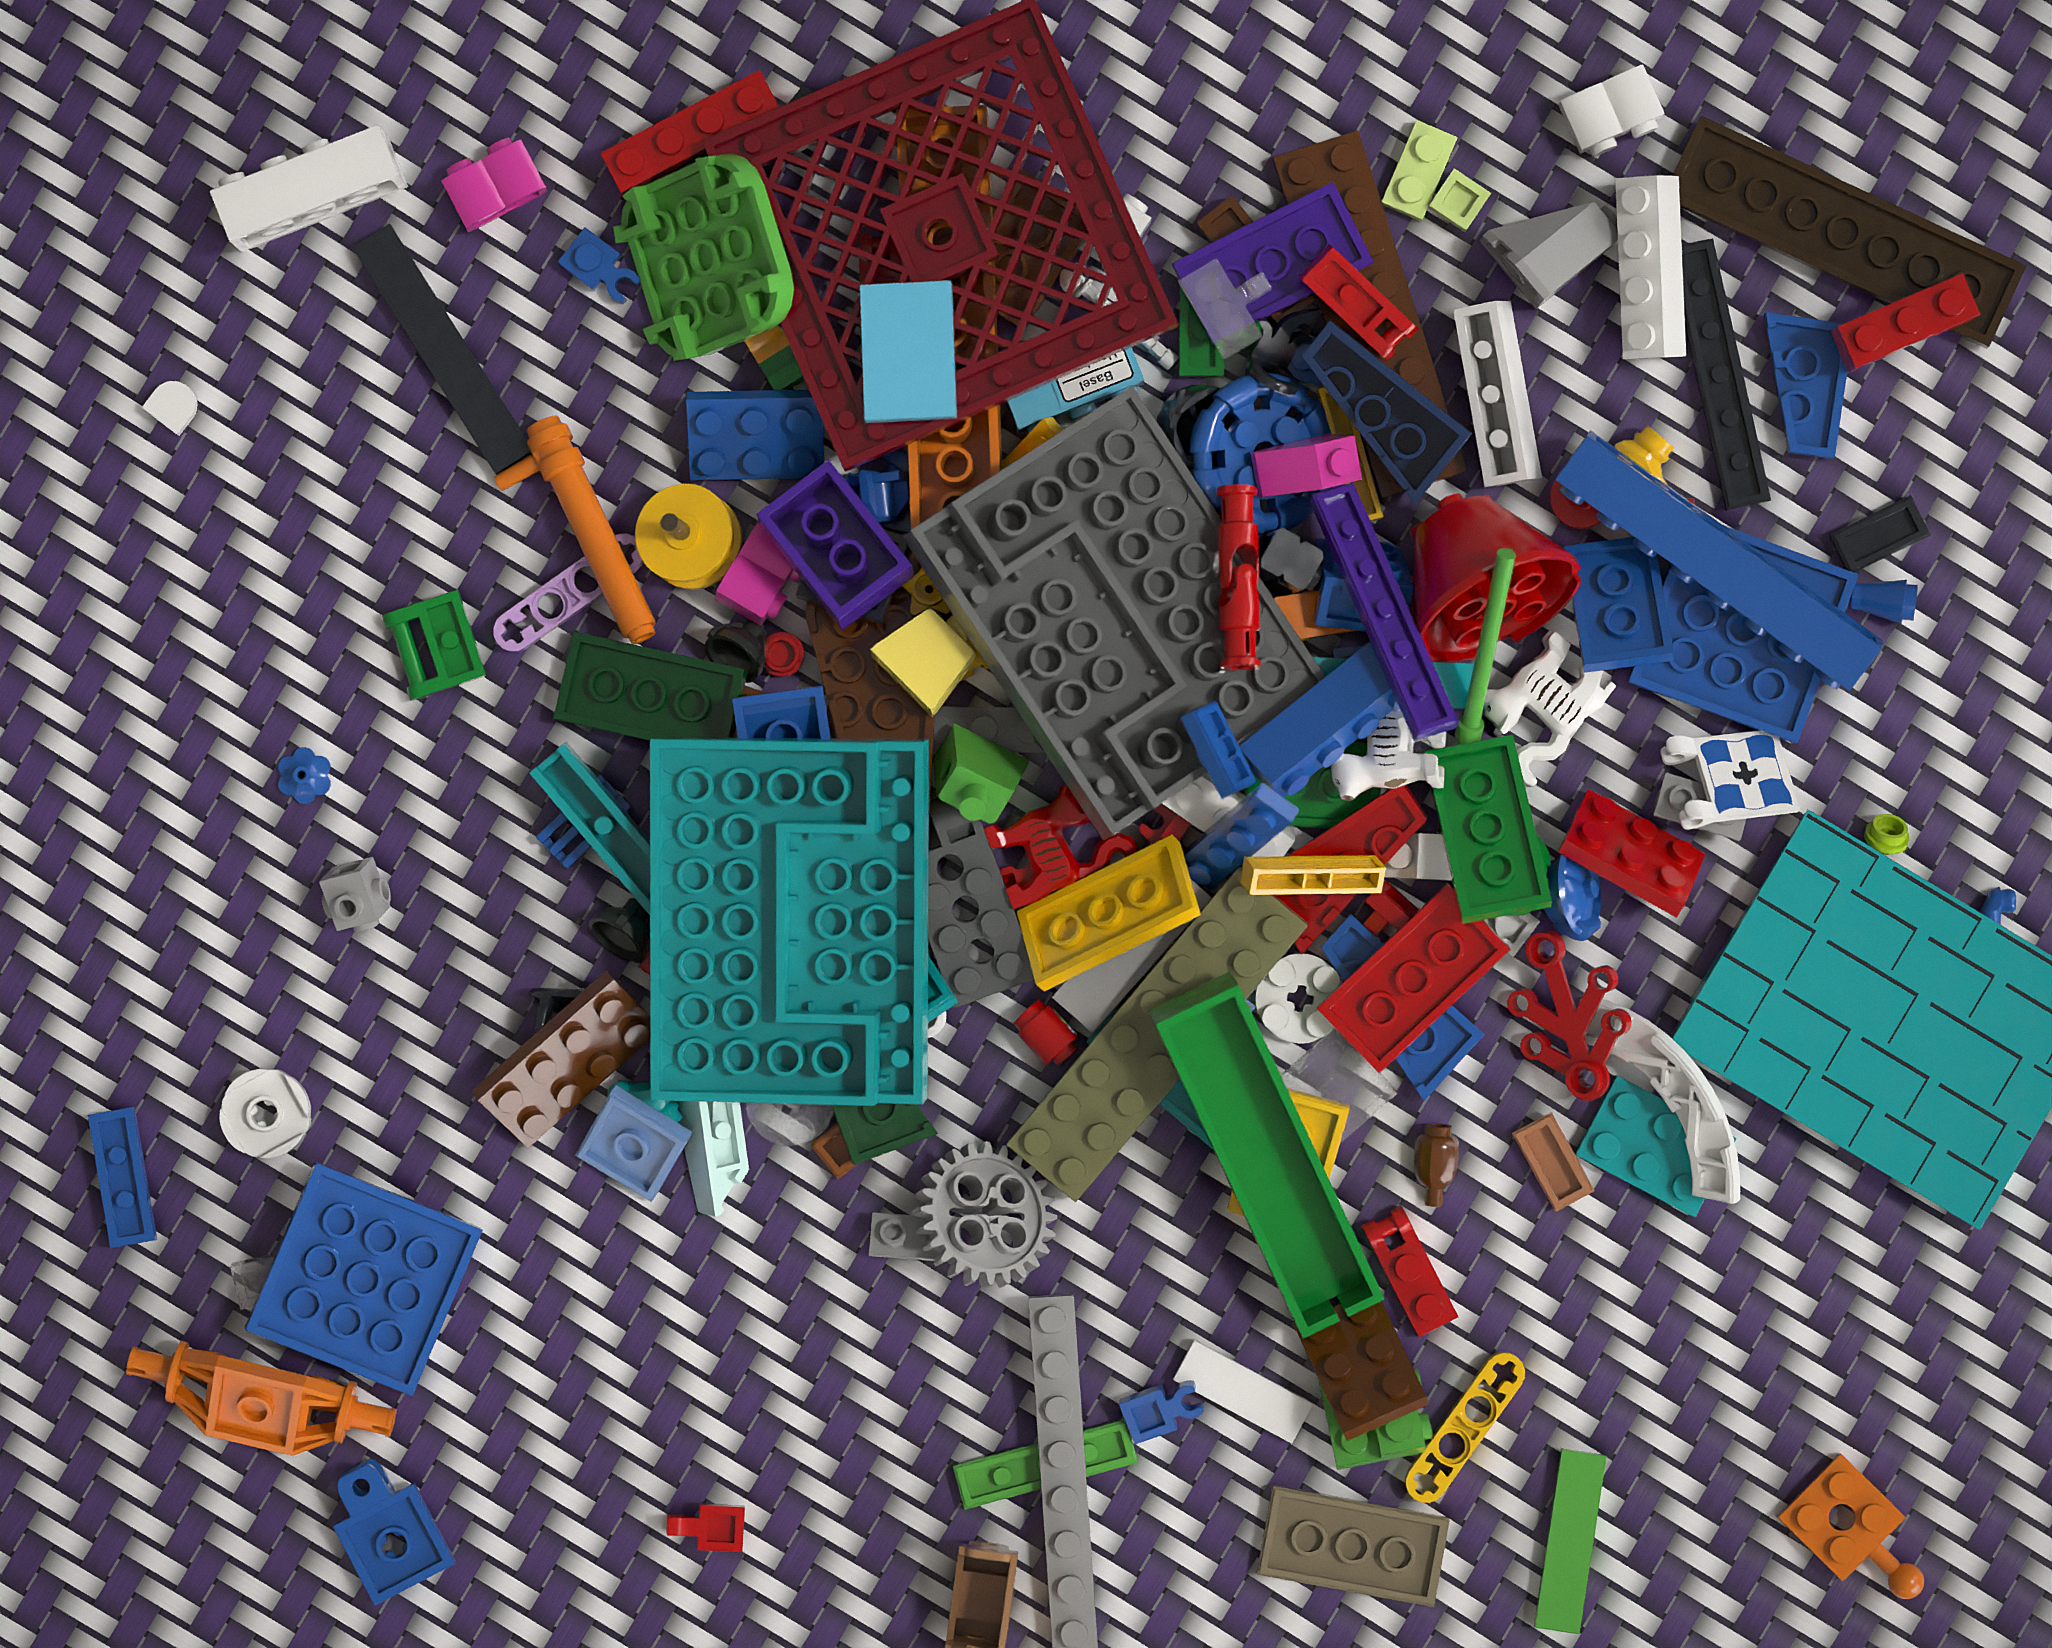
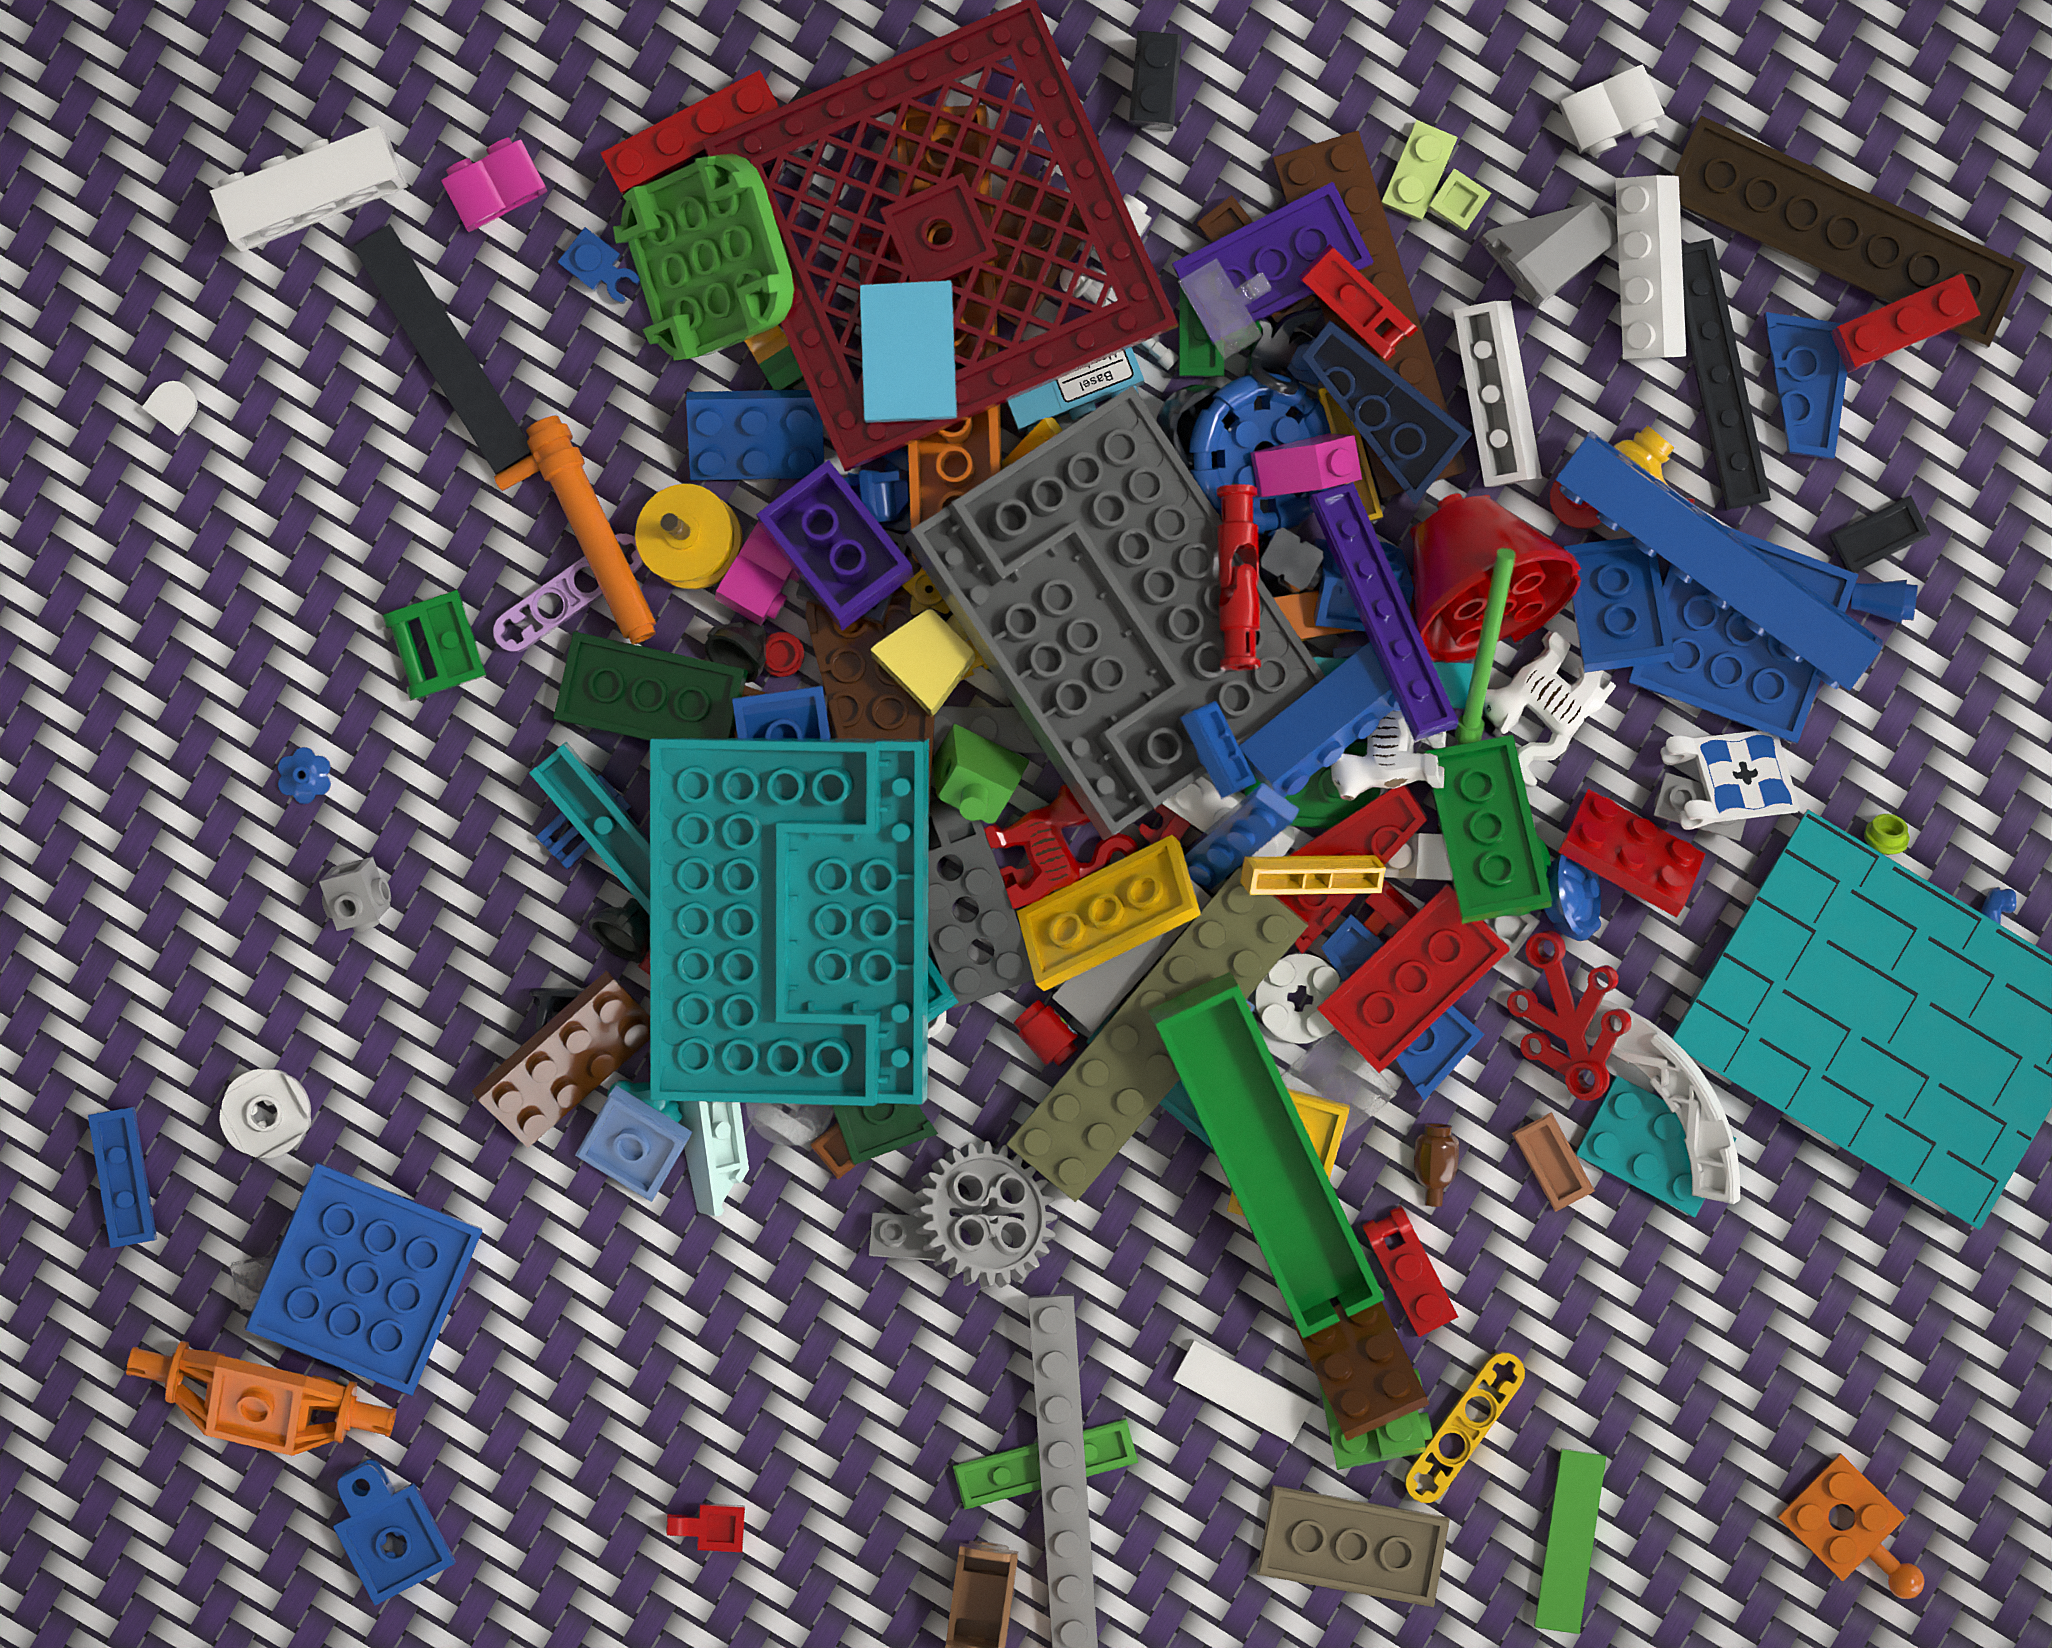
(1153, 1413): blue plate -> none
(1155, 81): none -> black brick

